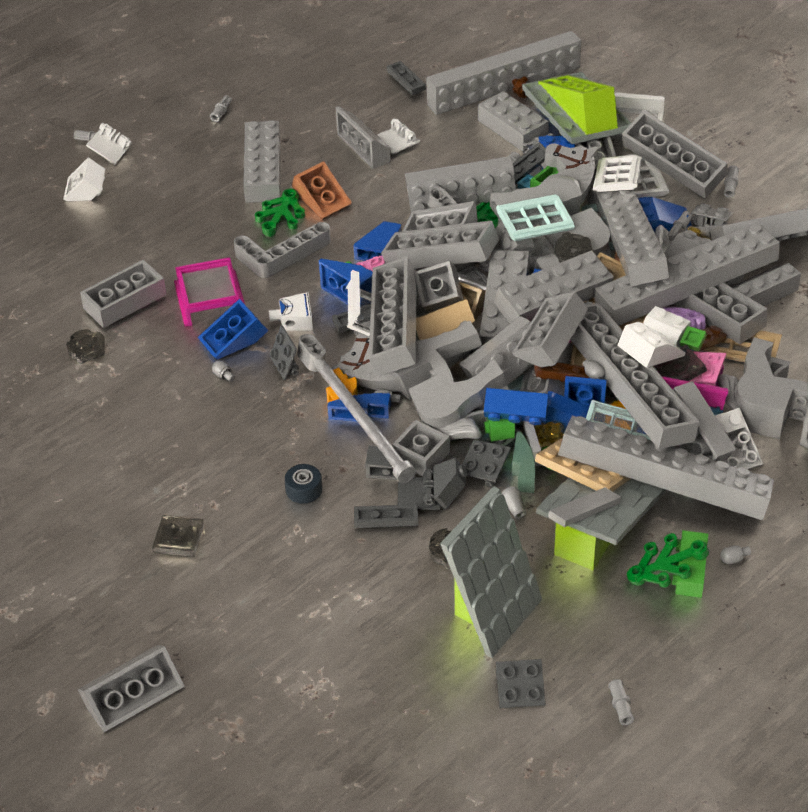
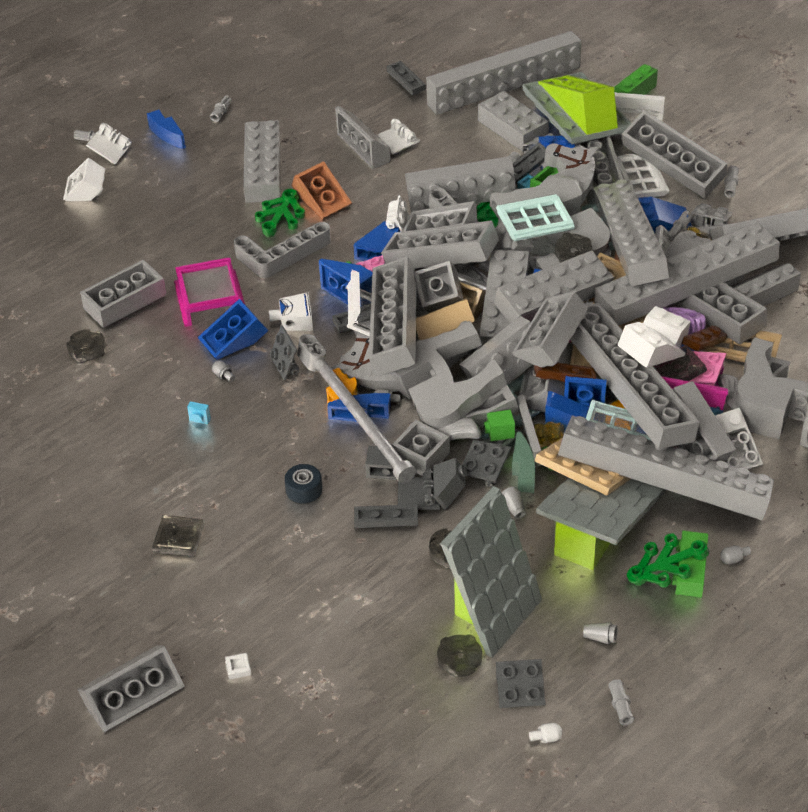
(166, 129): none -> blue slope
(198, 412): none -> medium azure plate
(238, 666): none -> white tile
(397, 214): none -> white hinge
(459, 644): none -> clear smoke plate
(515, 406): blue brick -> none
(517, 83): reddish brown brick -> none
(546, 733): none -> white cylinder
(584, 507): light grey tile -> none
(593, 369): light grey cylinder -> none
(601, 632): none -> light grey cone
(617, 173): white piece -> none
(639, 82): none -> bright green brick
(693, 338): bright green tile -> none

